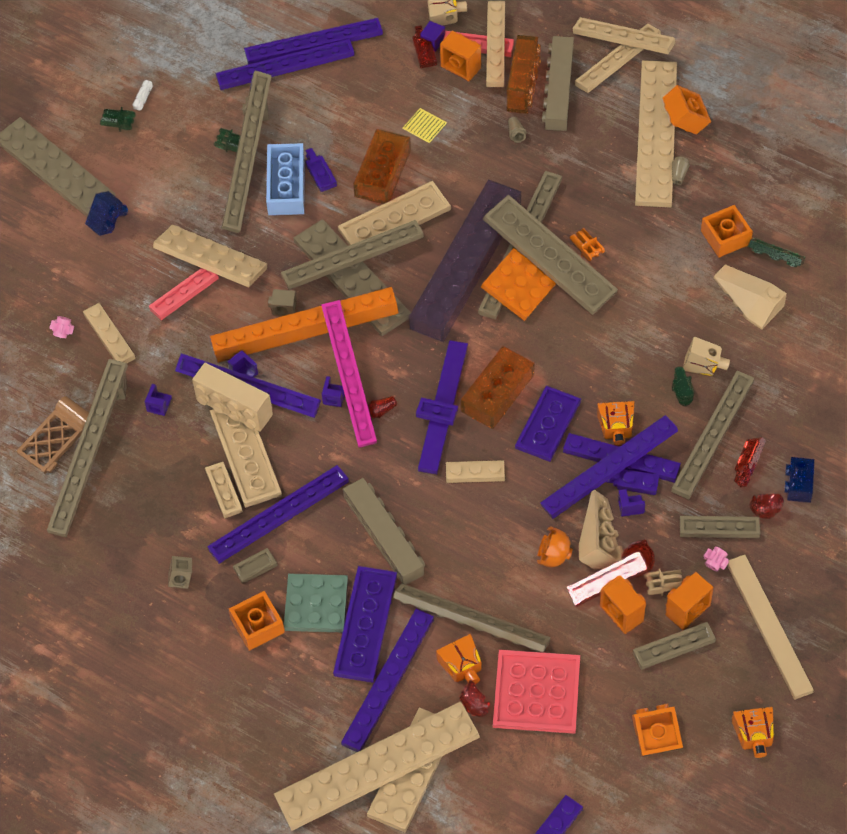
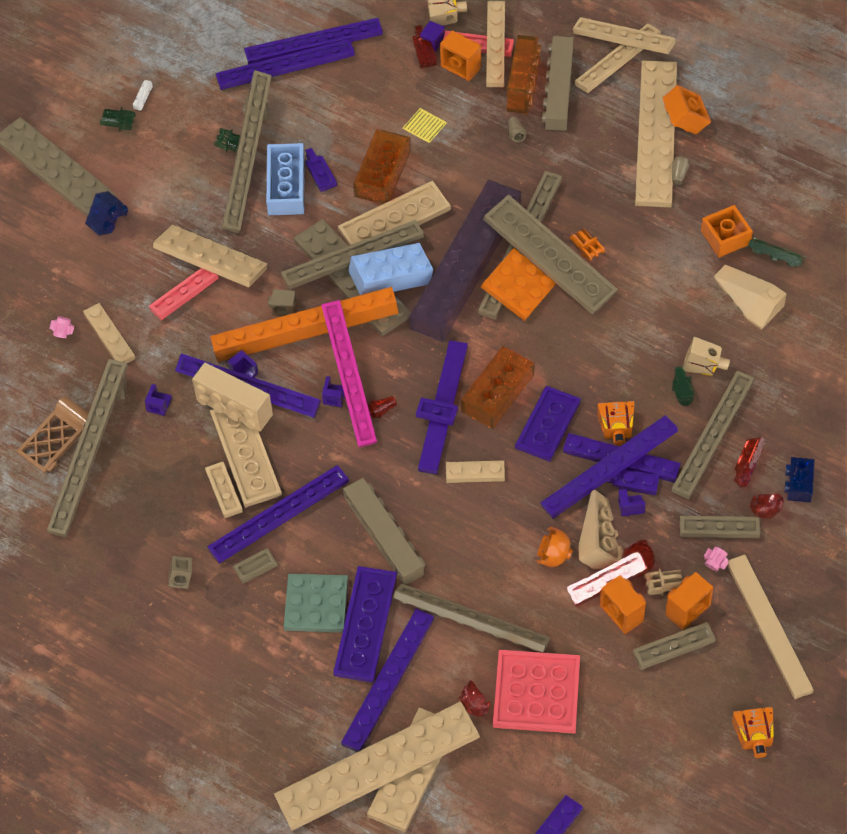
(256, 620): orange brick -> none
(394, 267): none -> light blue brick
(460, 659): orange torso -> none
(657, 729): orange plate -> none

